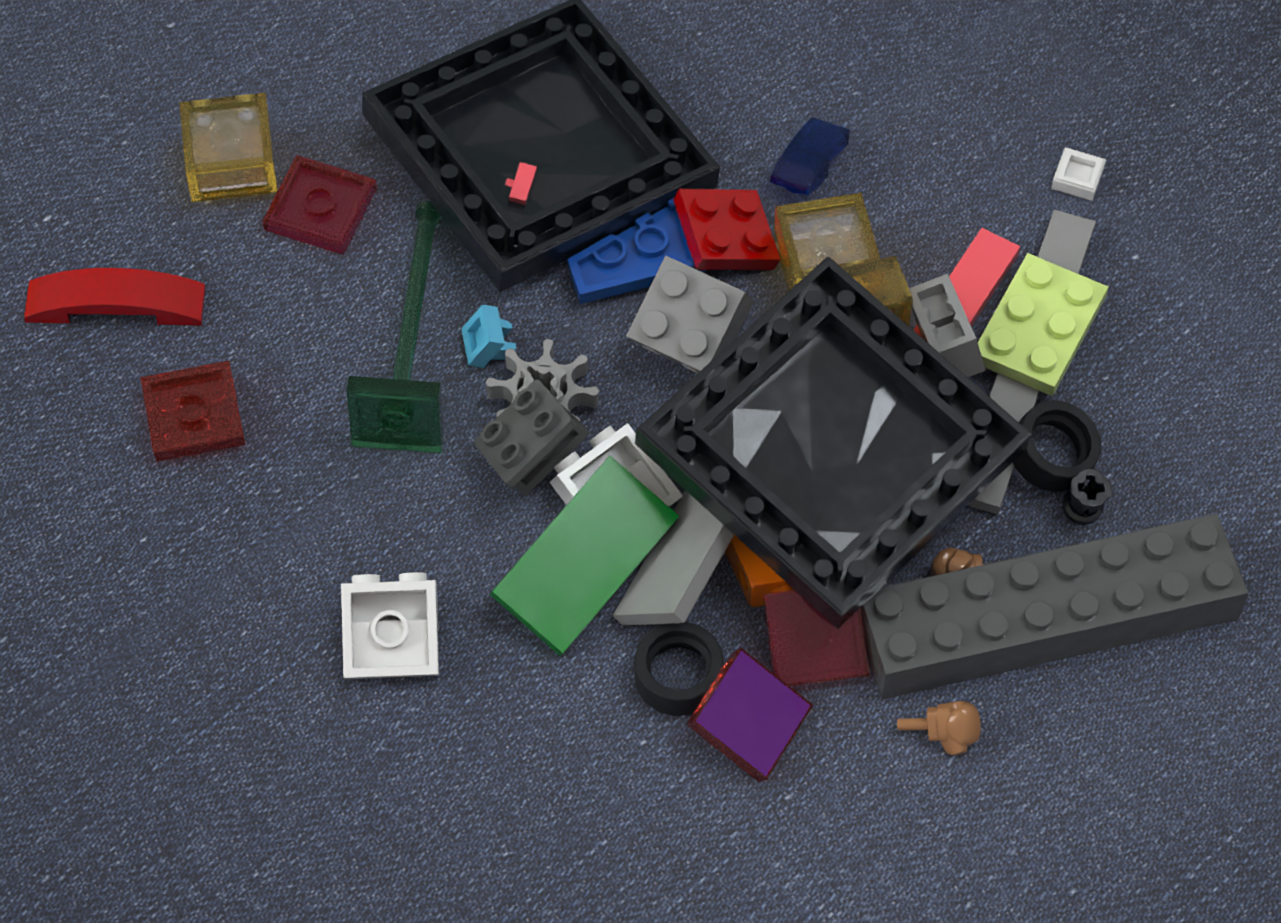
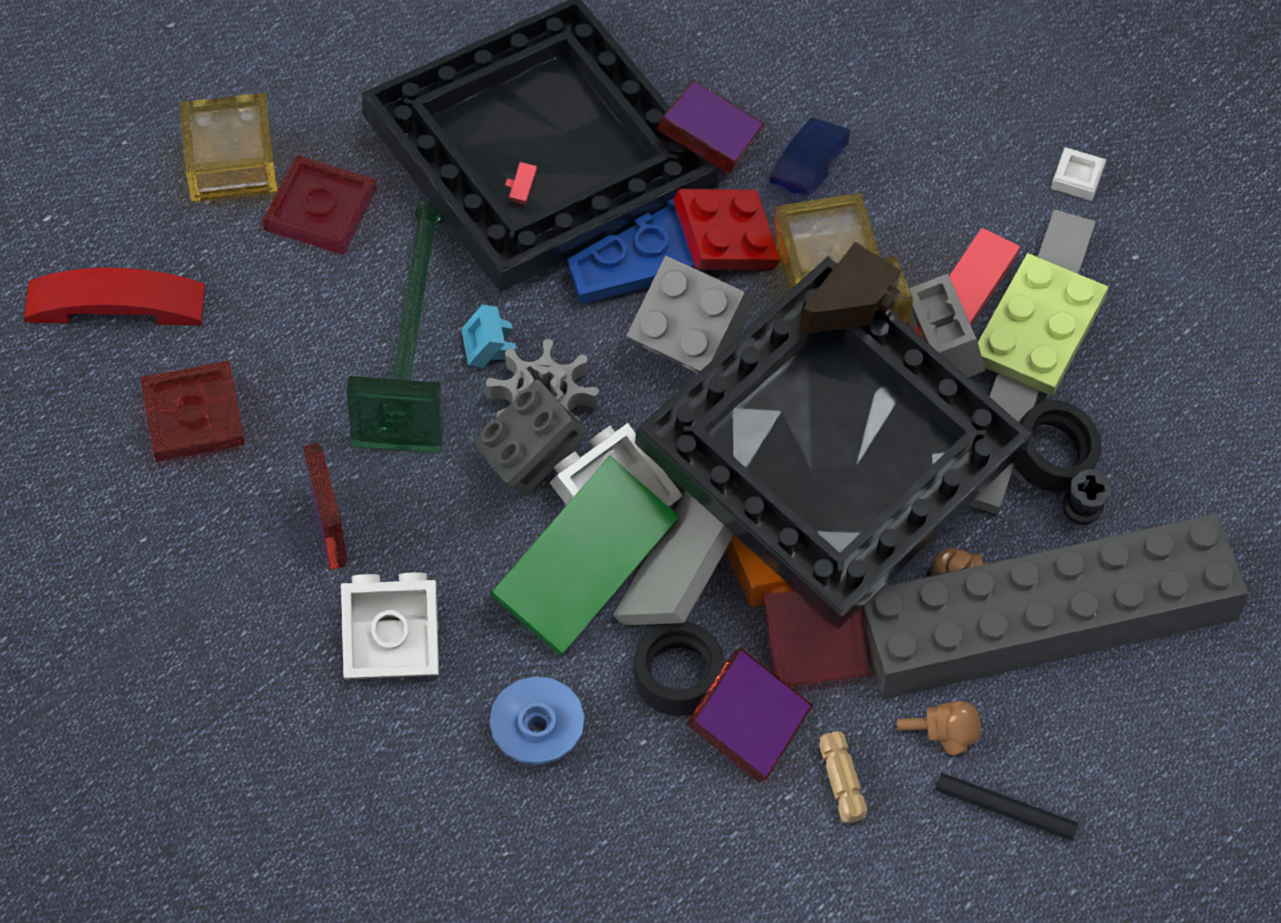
(325, 505): none -> clear red tile
(534, 702): none -> medium blue dish
(710, 126): none -> dark purple tile
(843, 777): none -> tan axle
(852, 293): none -> dark brown slope
(1007, 806): none -> black piece

